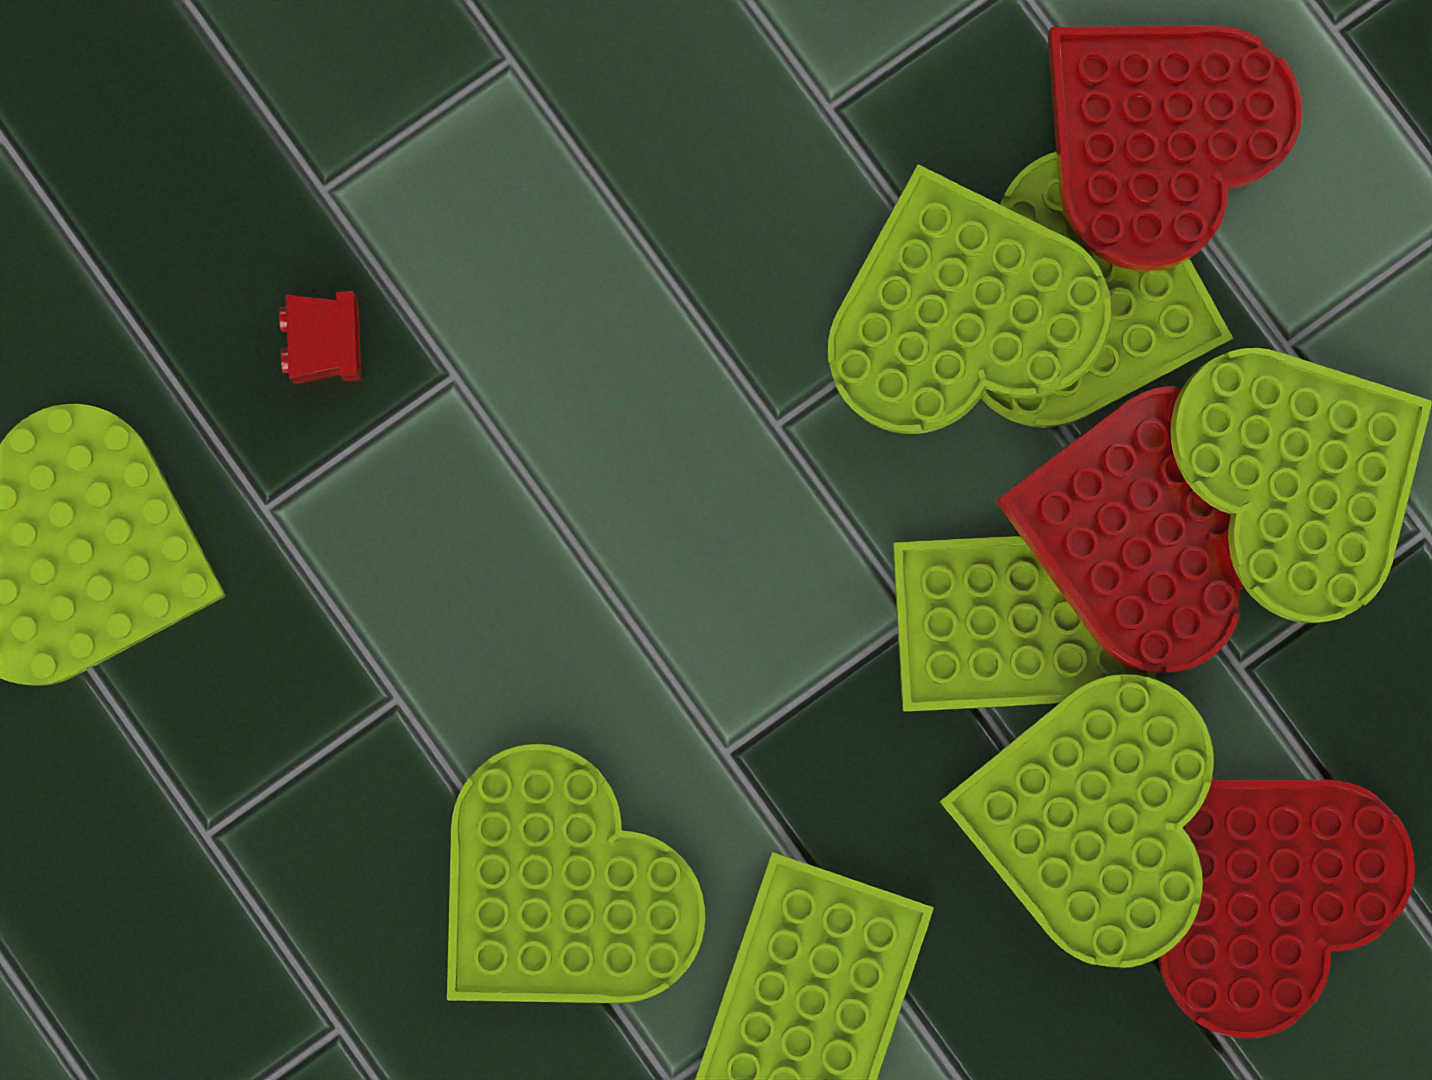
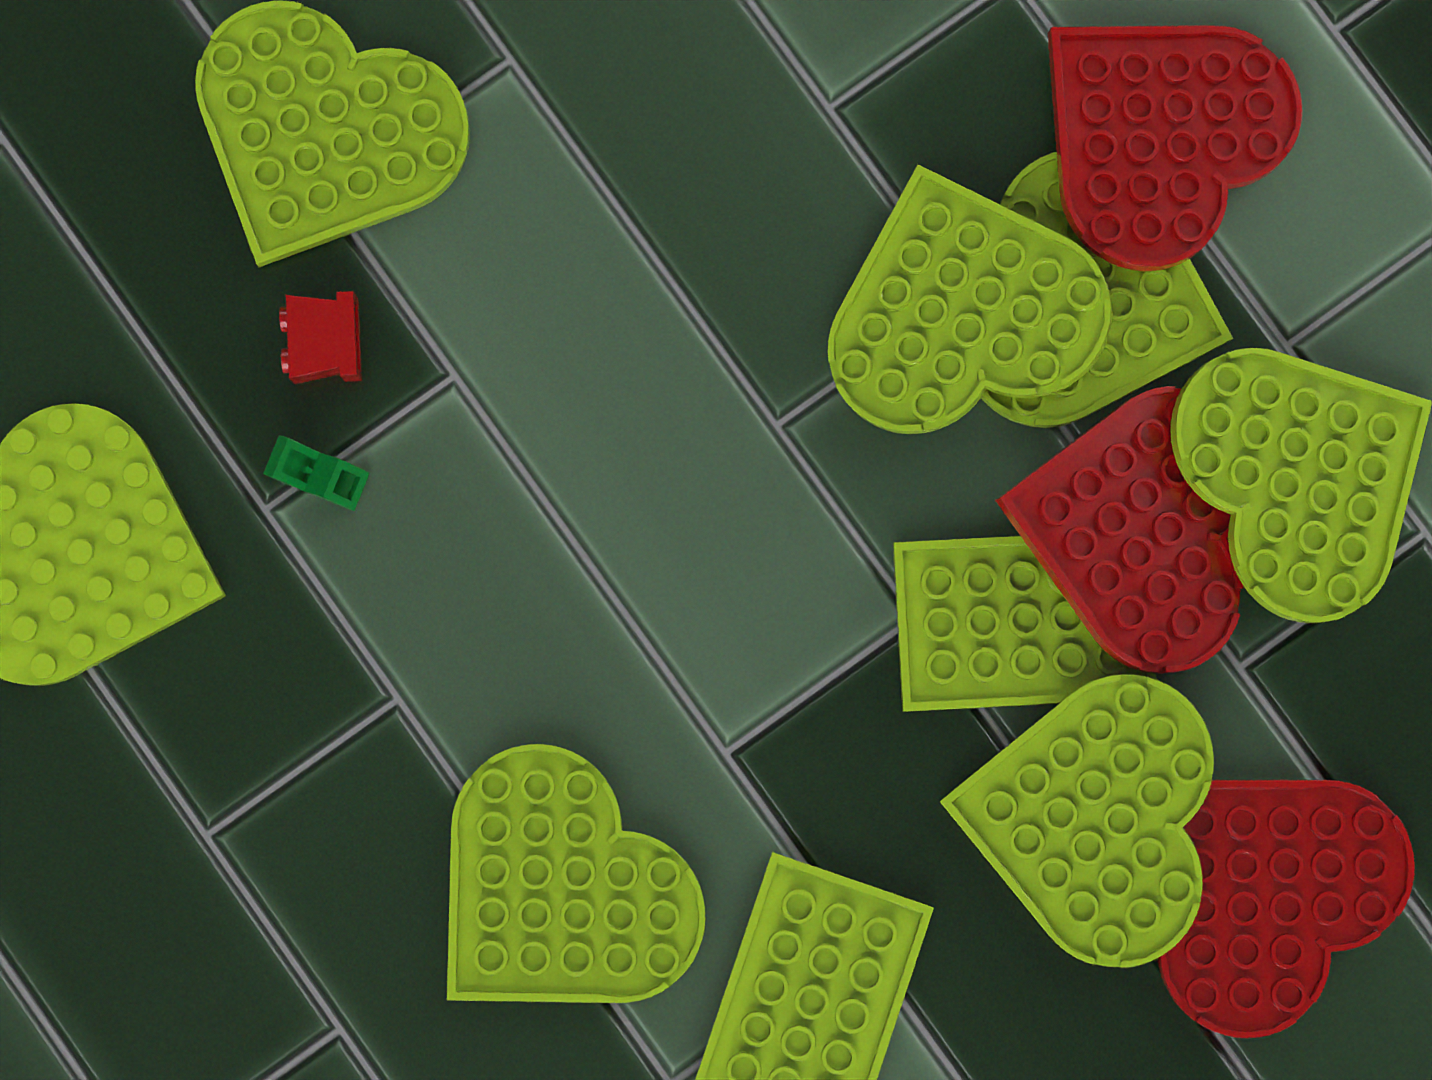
(316, 473): none -> green slope
(323, 133): none -> lime plate

